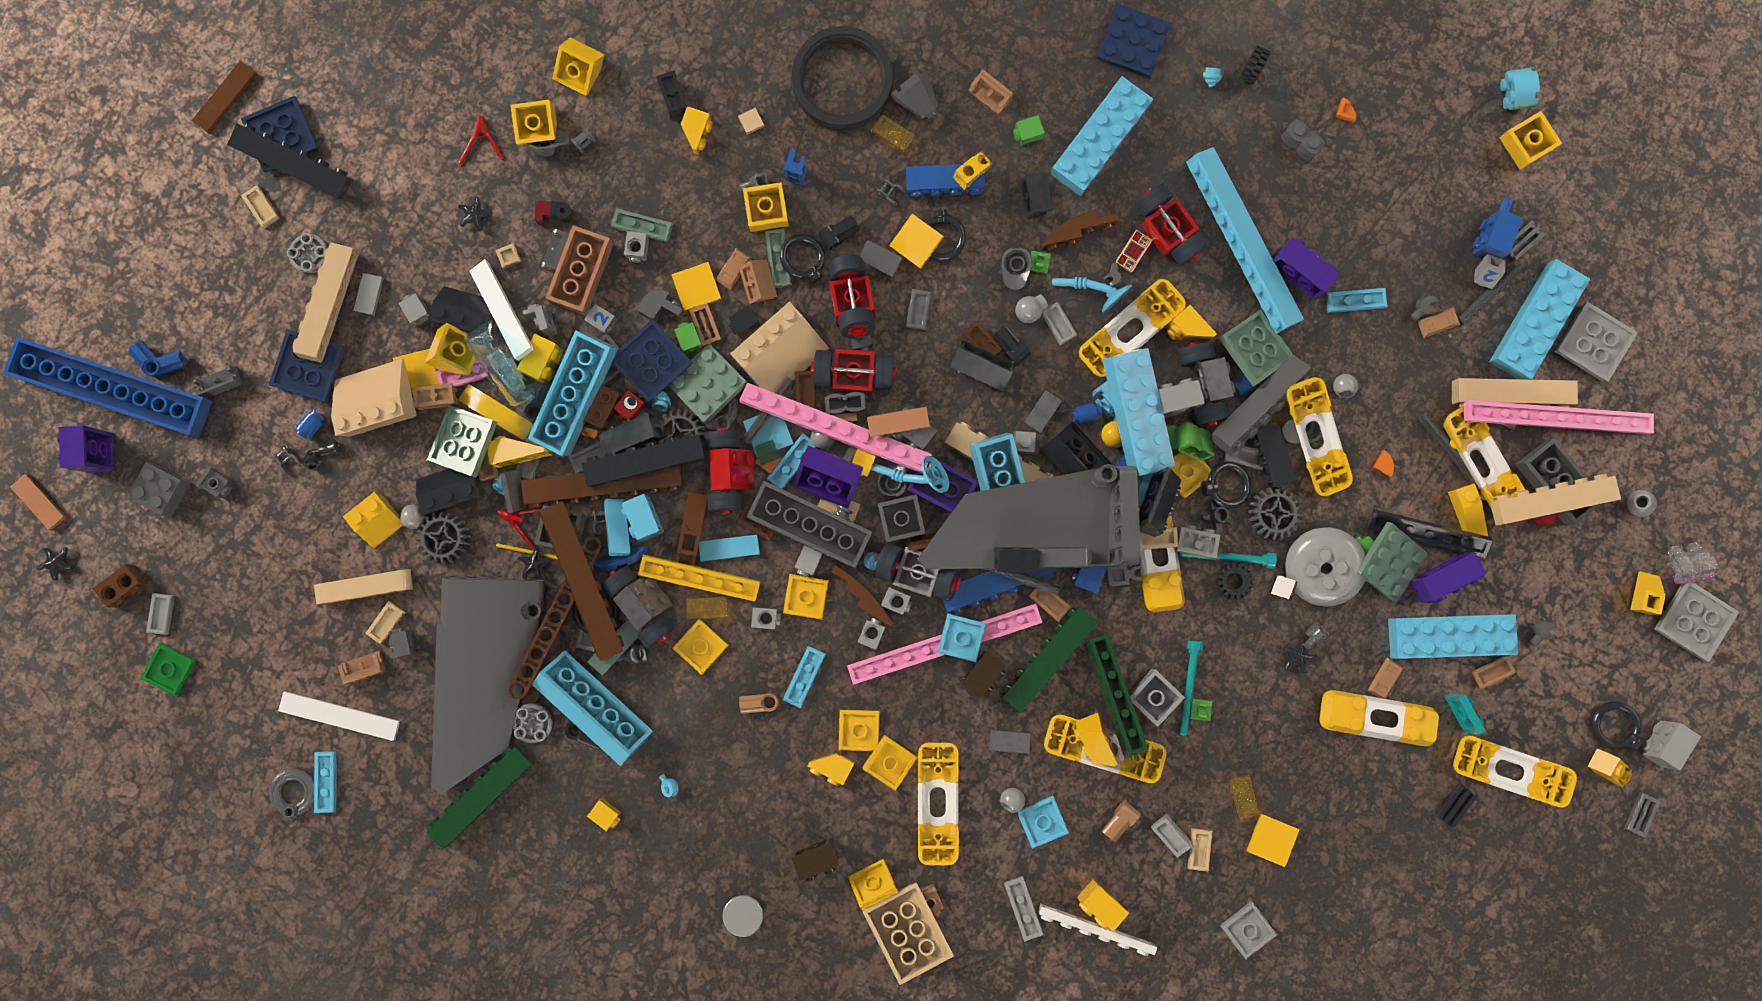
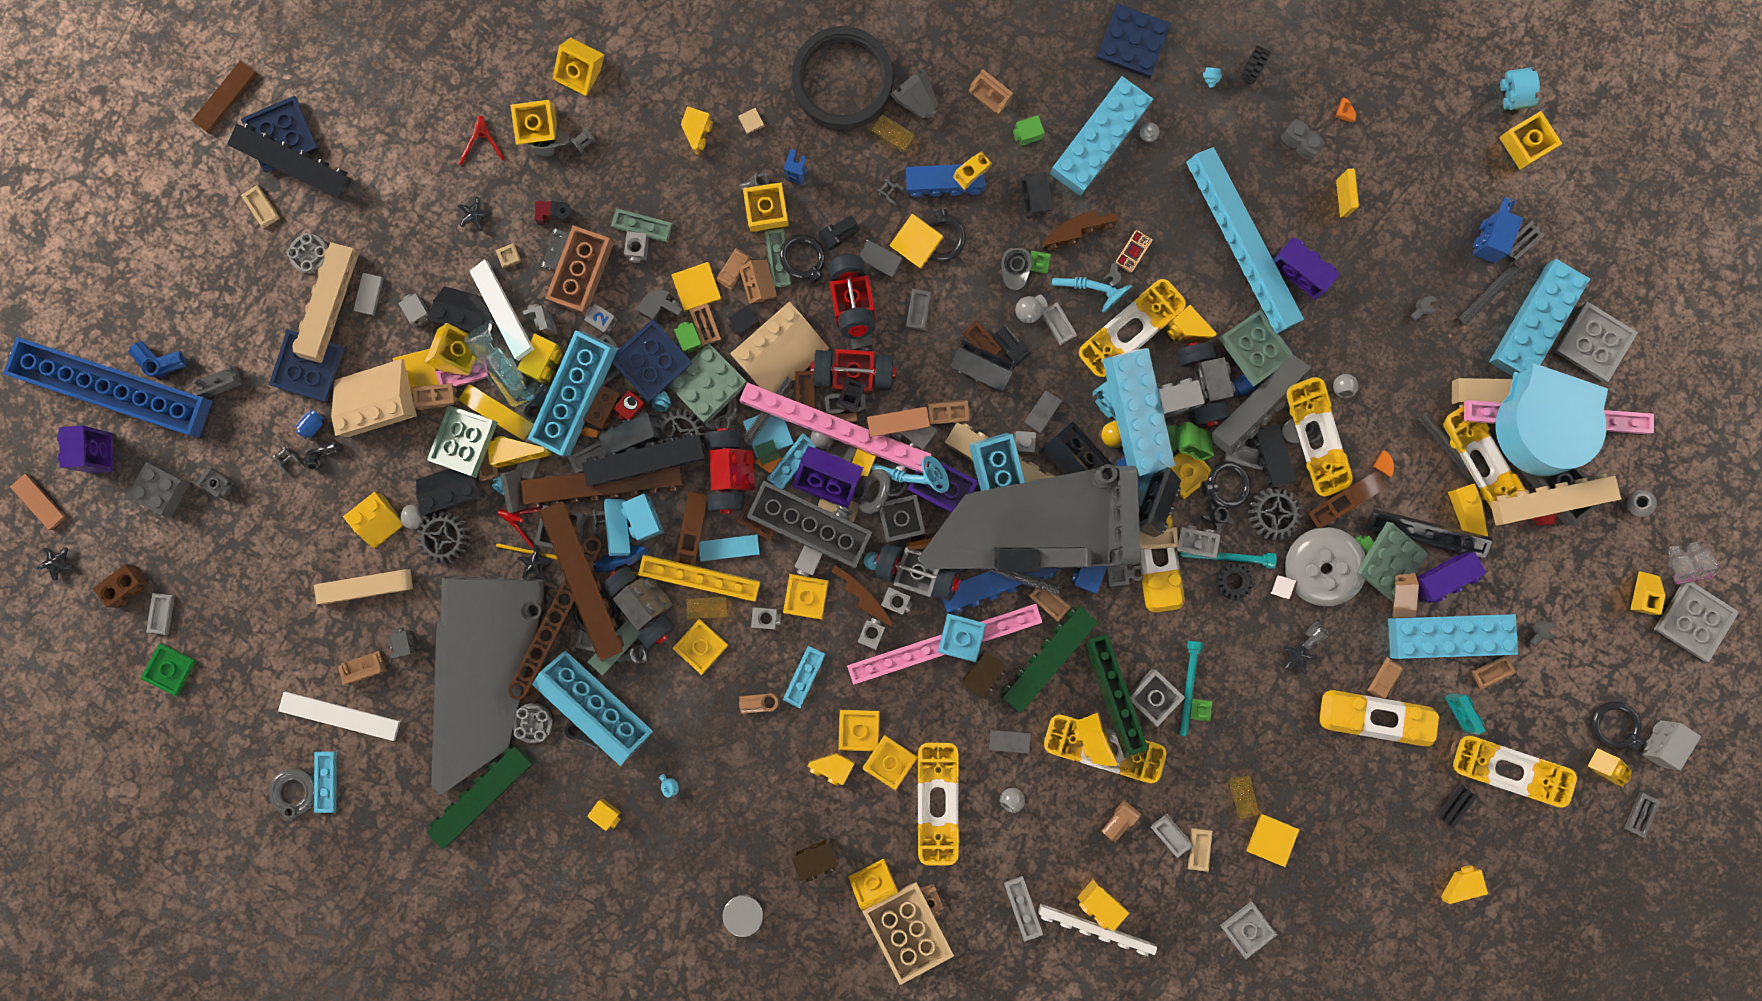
(385, 622): tan tile -> none
(671, 93): black hinge -> none
(851, 395): none -> black slope
(864, 494): none -> dark grey piece
(948, 411): none -> medium nougat hinge
(1042, 822): medium azure tile -> none
(1087, 414): blue brick -> none
(1149, 132): none -> light grey plate
(1170, 225): brick -> none
(1347, 193): none -> yellow tile
(1347, 500): none -> reddish brown slope
(1356, 300): medium azure tile -> none
(1405, 596): none -> medium nougat hinge
(1438, 322): medium nougat tile -> none
(1465, 885): none -> yellow slope
(1489, 271): light grey brick -> none
(1551, 421): none -> medium azure brick

